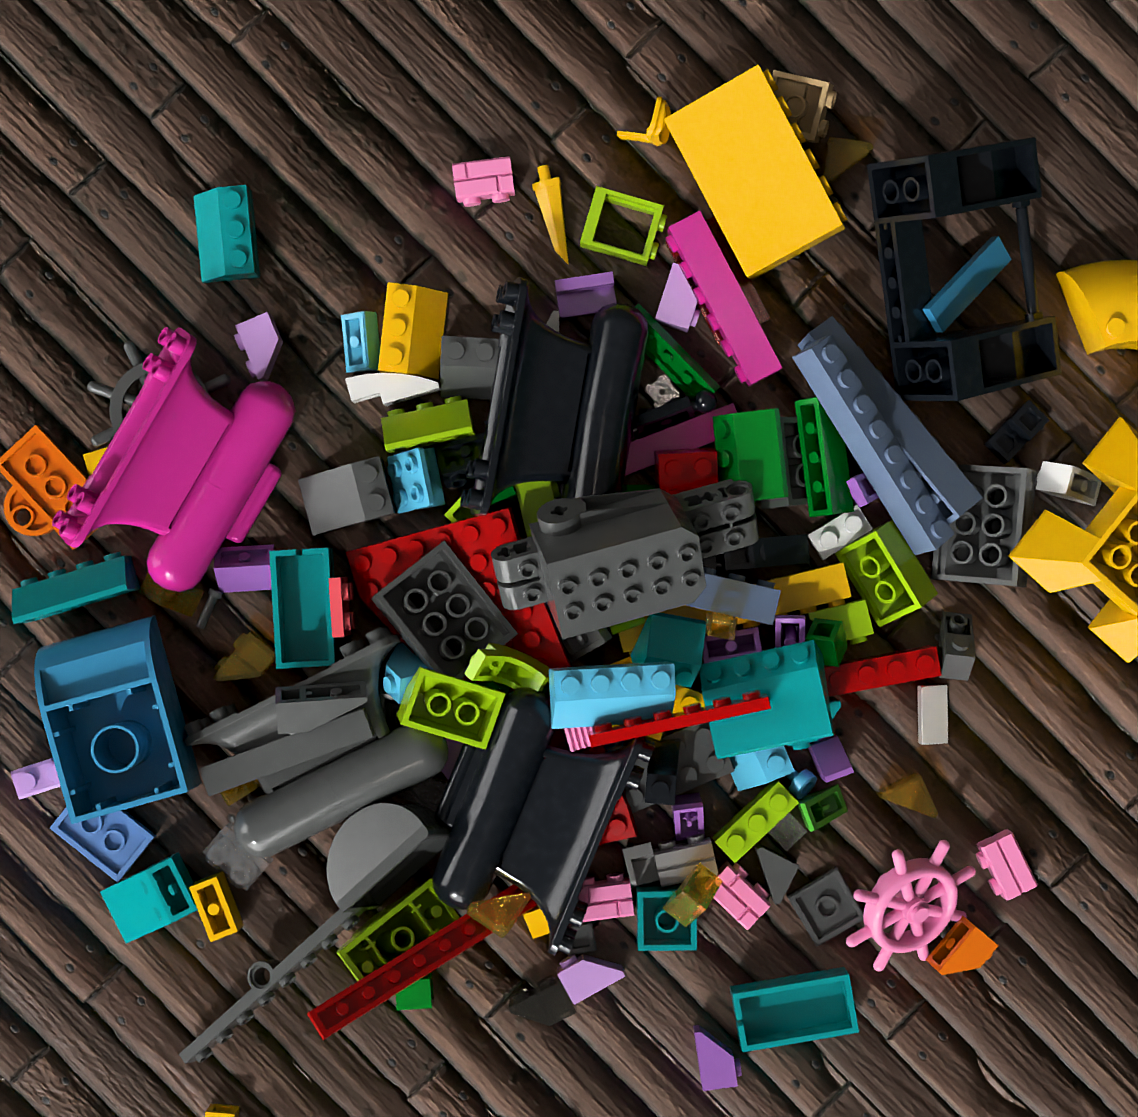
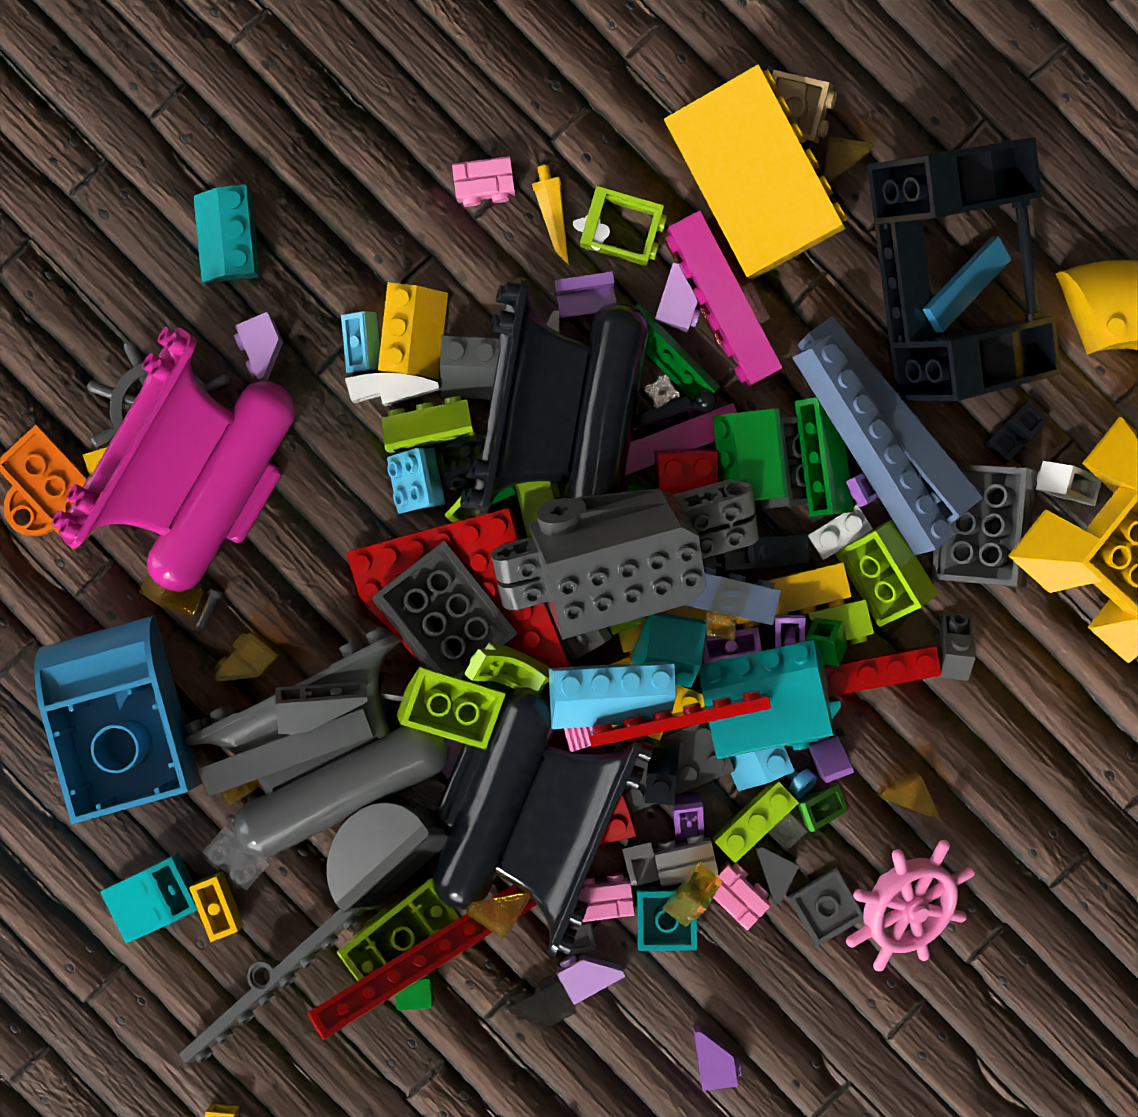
(35, 778): lavender brick -> none
(74, 589): teal slope -> none
(107, 841): medium blue plate -> none
(243, 568): medium lavender panel -> none
(302, 608): teal piece -> none
(341, 618): coral plate -> none
(347, 495): dark grey slope -> none
(400, 670): medium azure slope -> none
(536, 922): yellow slope -> none
(601, 233): none -> white sticker
(658, 131): yellow piece -> none
(794, 1009): teal piece -> none
(932, 714): white slope -> none
(962, 949): orange slope -> none
(1006, 865): bright pink brick -> none

